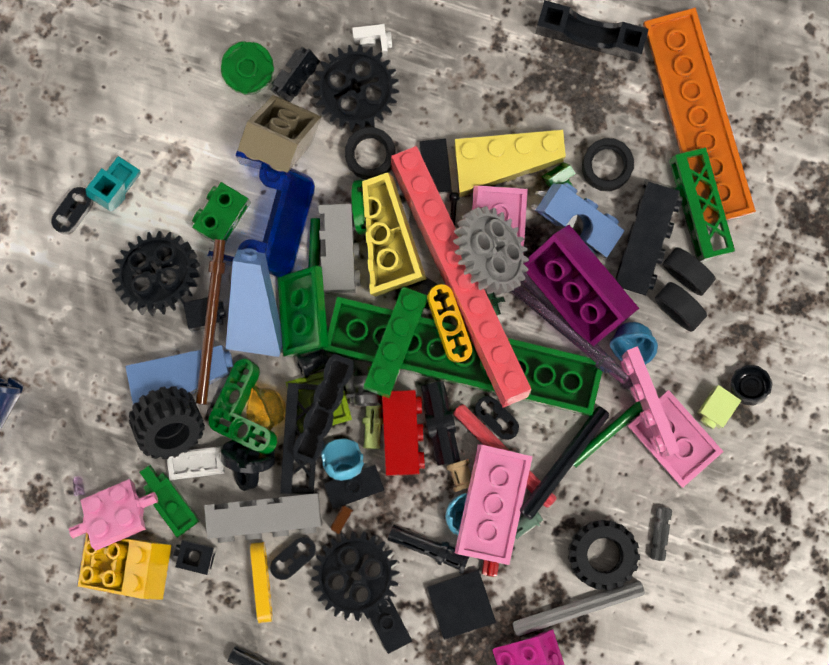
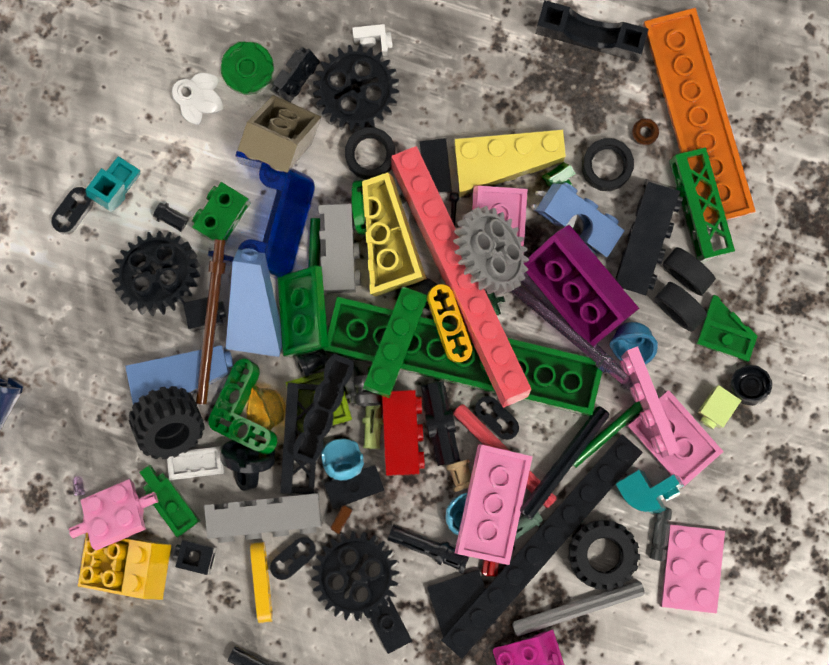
(170, 216): none -> black pin
(201, 98): none -> white plate
(541, 546): none -> black plate
(643, 496): none -> teal brick
(648, 124): none -> reddish brown plate
(693, 569): none -> bright pink plate
(725, 332): none -> green wing

